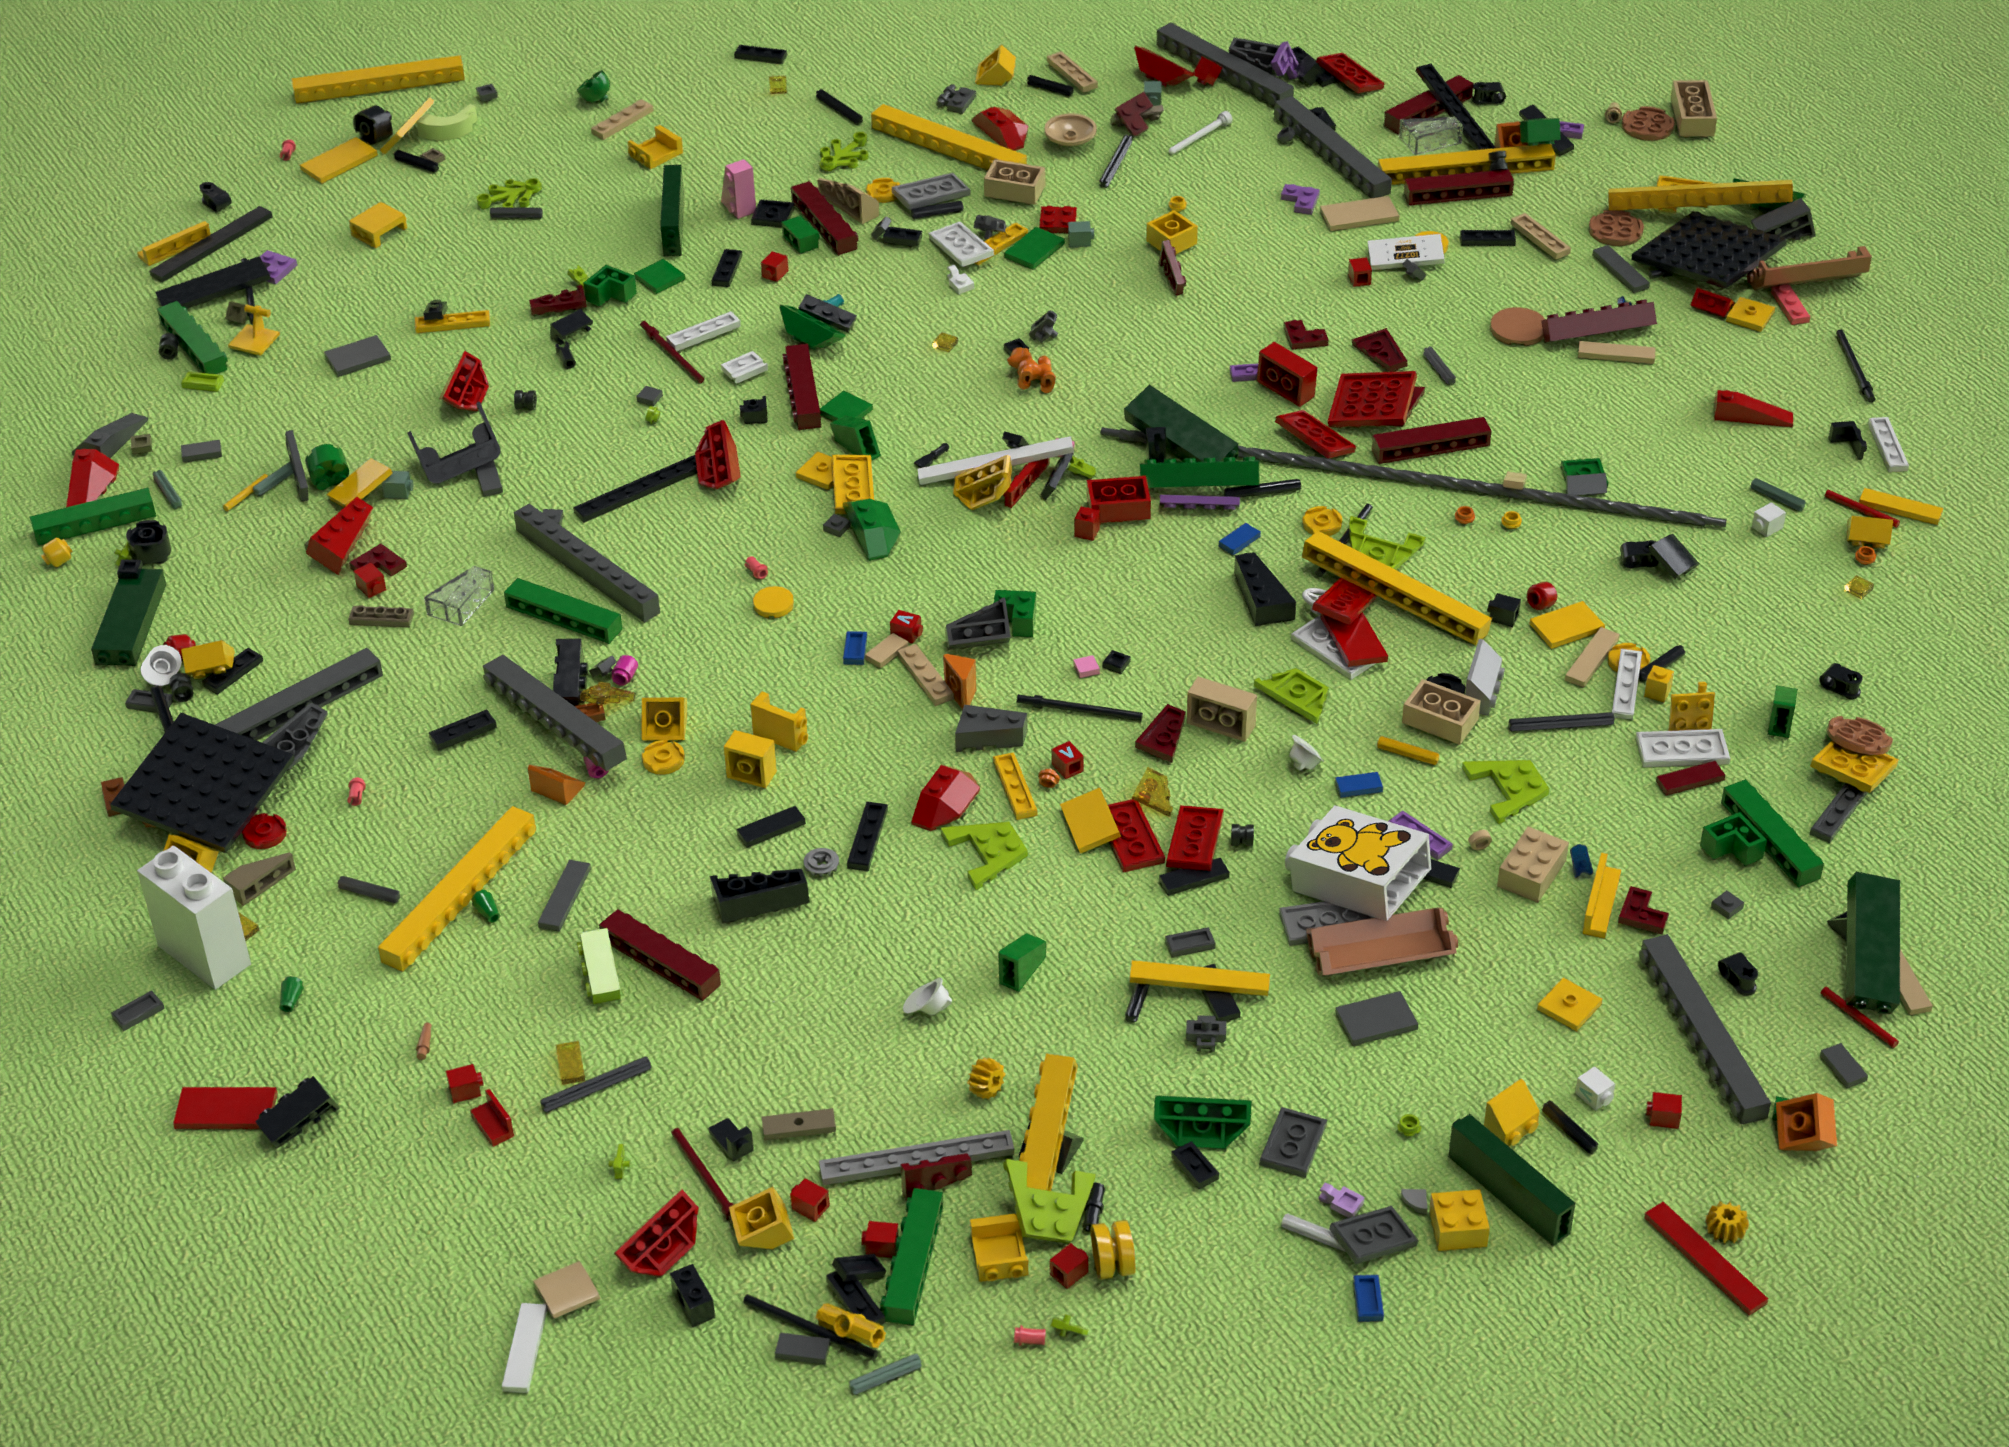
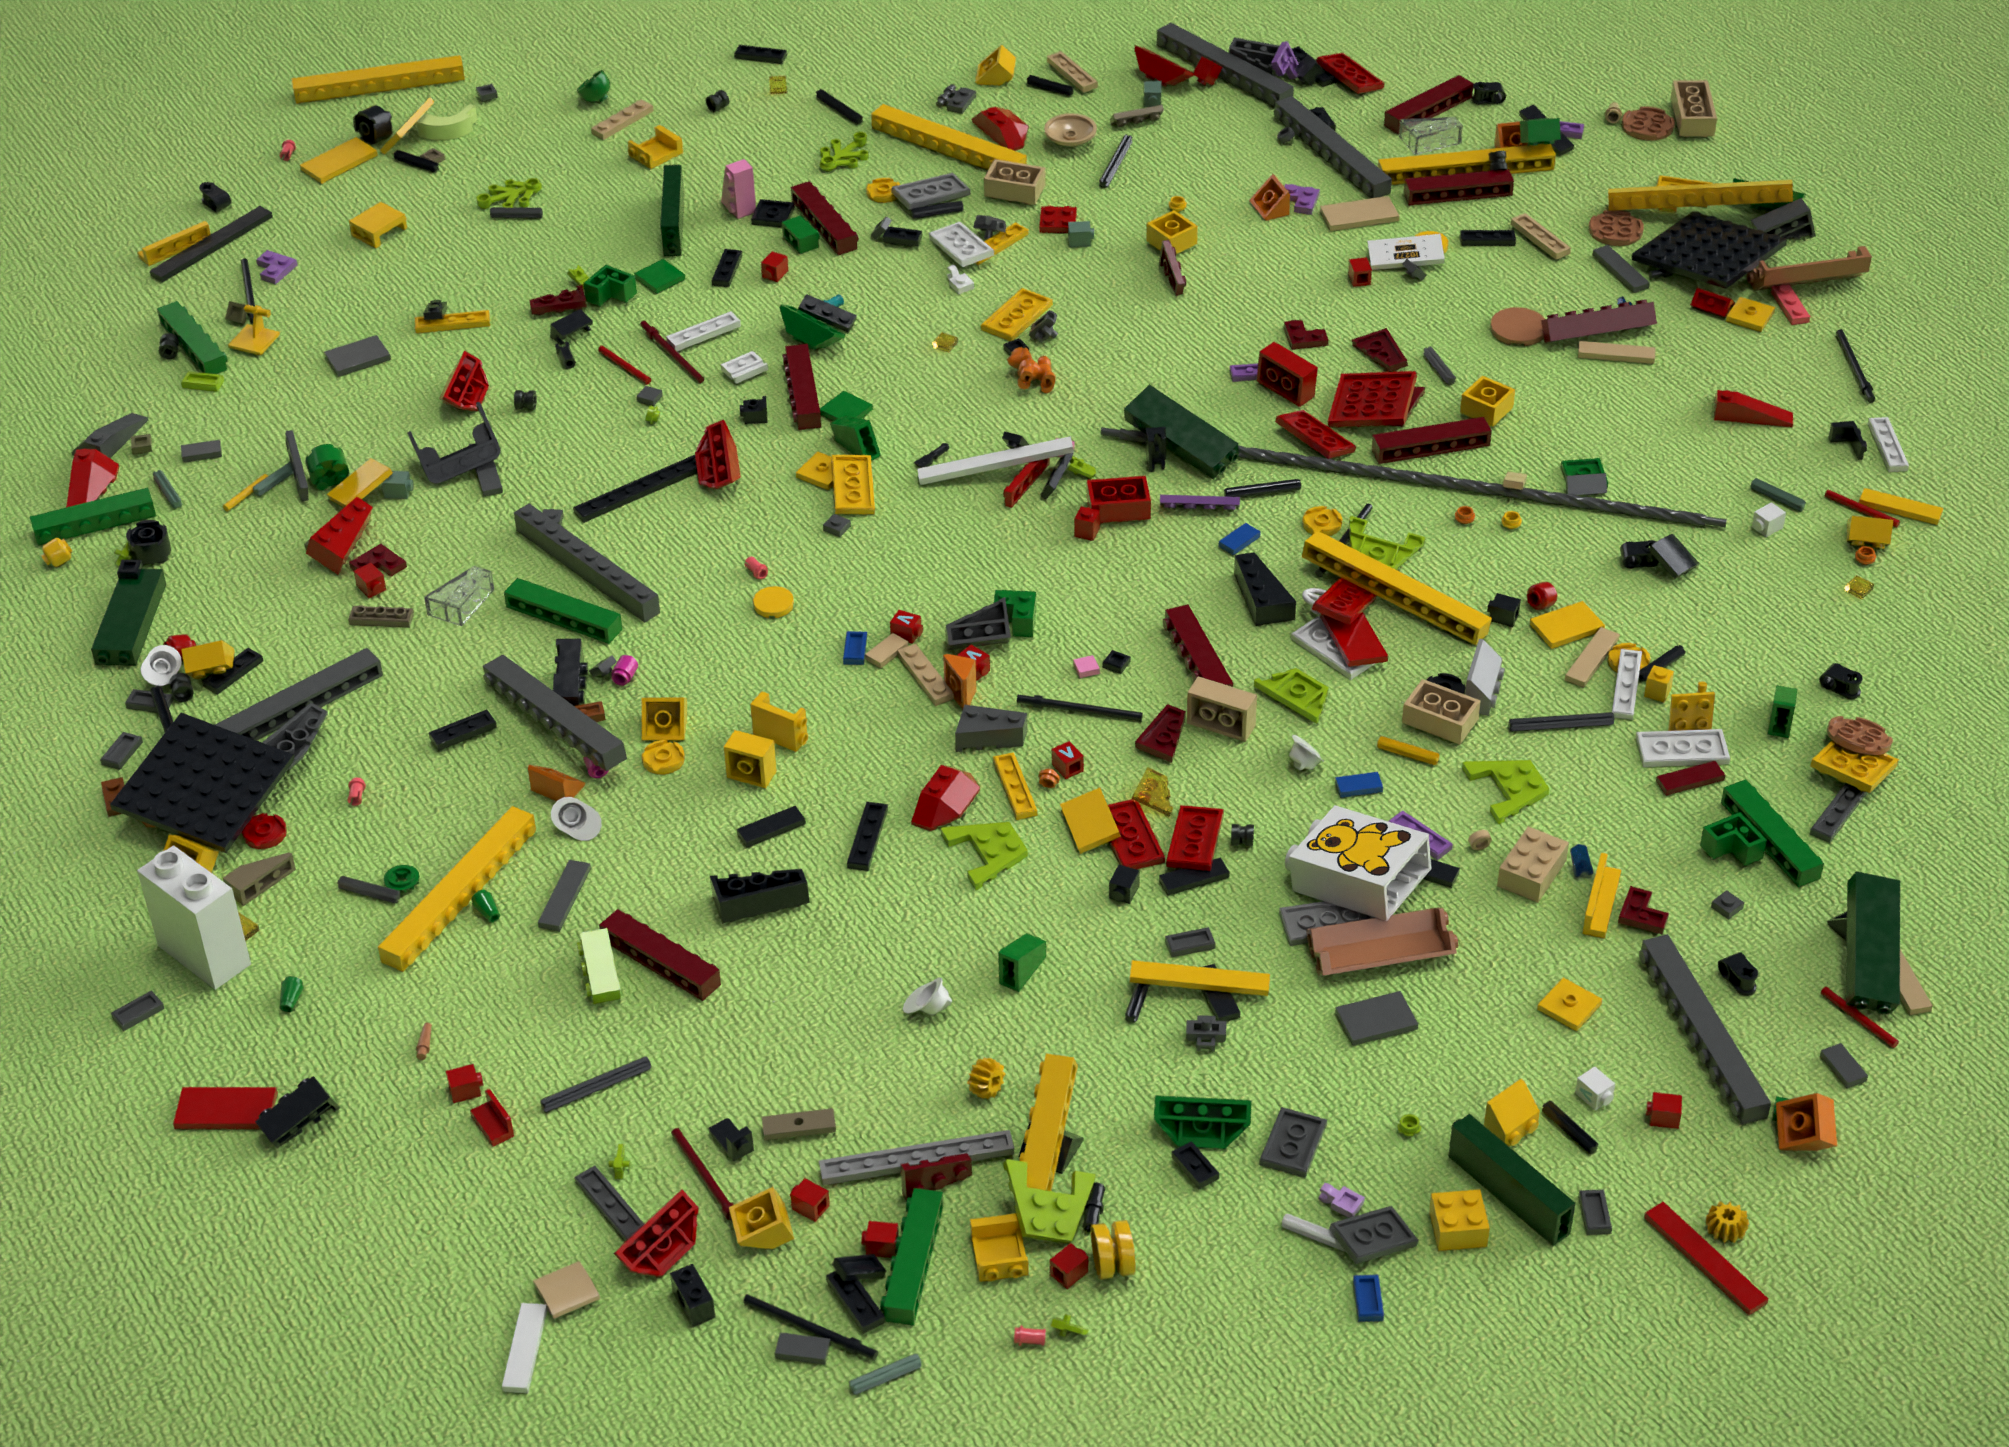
(121, 750): none -> dark grey tile
(215, 284): black tile -> none
(401, 872): none -> green gear
(570, 1062): clear yellow tile -> none
(576, 818): none -> white piece
(604, 694): clear yellow wing -> none
(608, 1202): none -> dark grey tile
(625, 365): none -> red bar
(716, 101): none -> pearl dark grey wheel
(818, 856): light grey gear -> none
(850, 200): tan wedge -> none
(850, 1325): yellow piece -> none
(873, 526): green wedge -> none
(981, 657): none -> red brick
(984, 483): yellow wedge -> none
(1016, 314): none -> yellow tile
(1034, 248): green tile -> none
(1124, 884): none -> black brick
(1130, 114): dark red plate -> none
(1194, 645): none -> dark red brick
(1201, 473): green brick -> none
(1222, 120): white piece -> none
(1272, 199): none -> orange slope
(1415, 1199): light grey tile -> none
(1454, 107): black tile -> none
(1487, 400): none -> yellow brick
(1595, 1212): none -> dark grey tile

